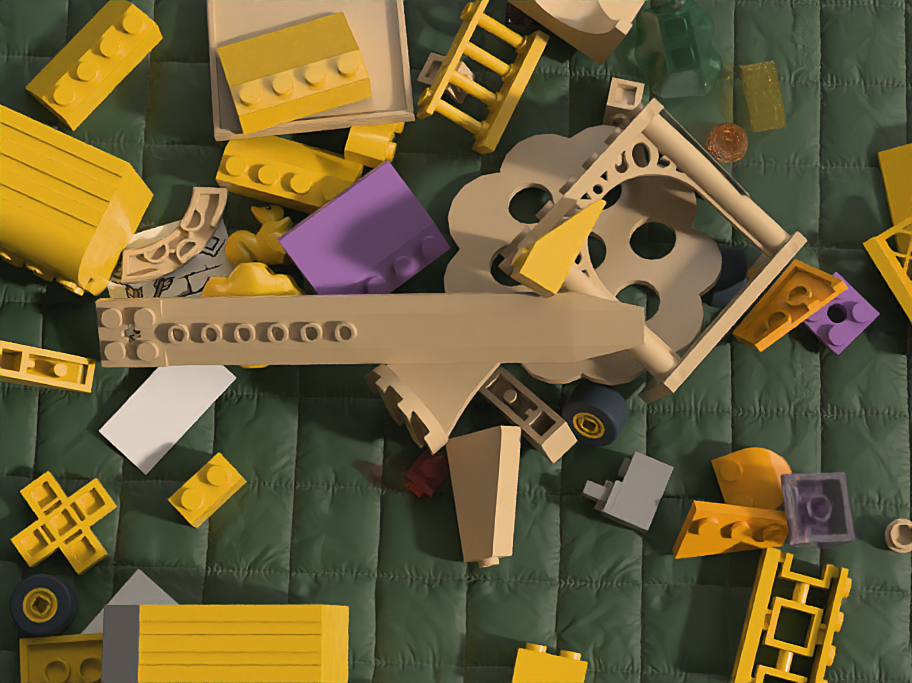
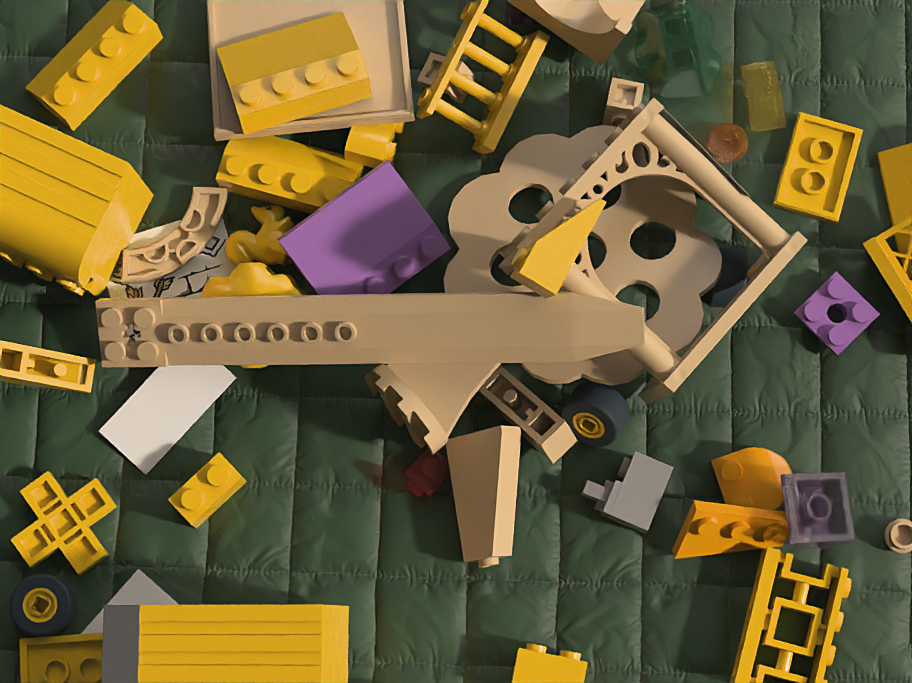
(787, 303): light orange wing -> none
(817, 168): none -> yellow tile

